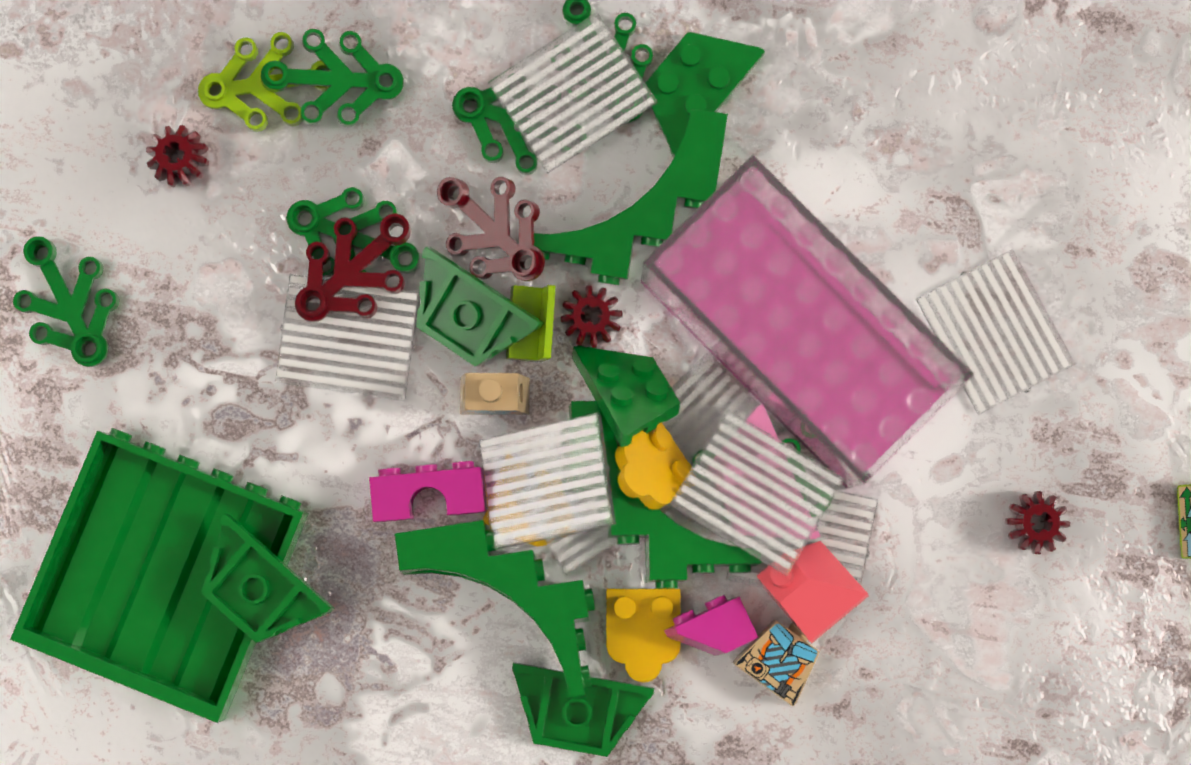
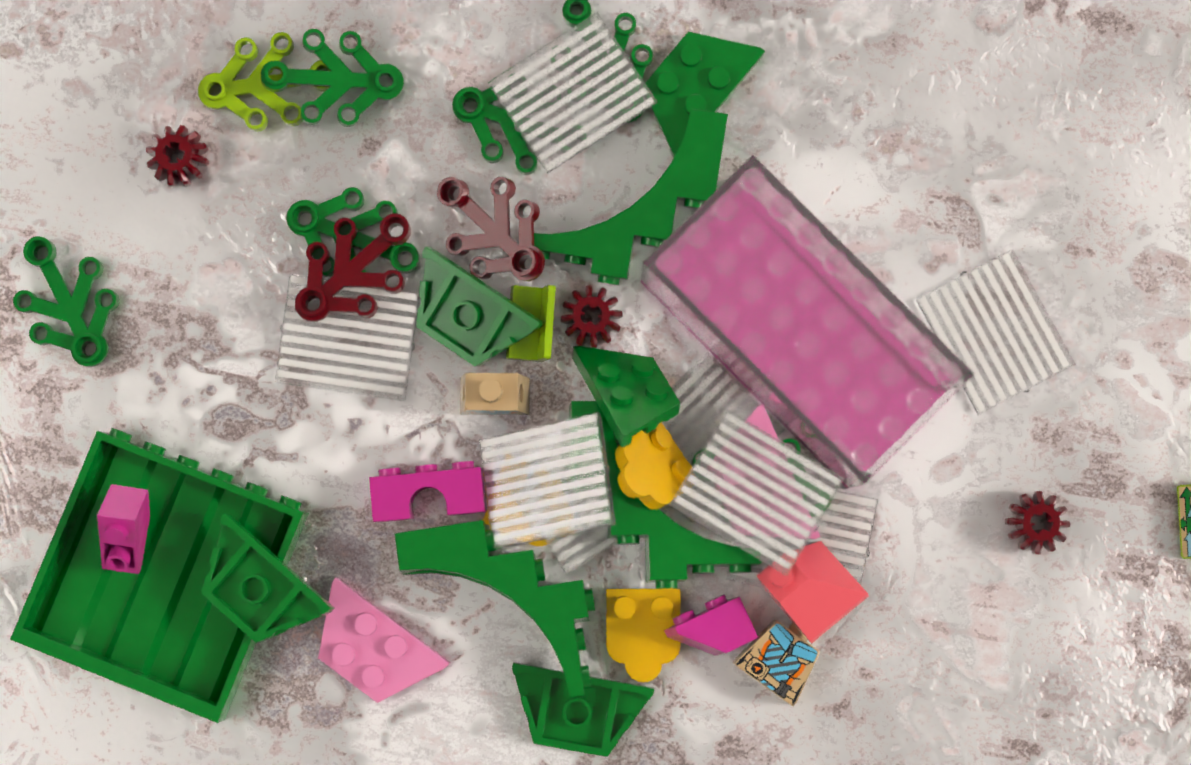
(123, 528): none -> dark pink slope
(373, 647): none -> bright pink wing

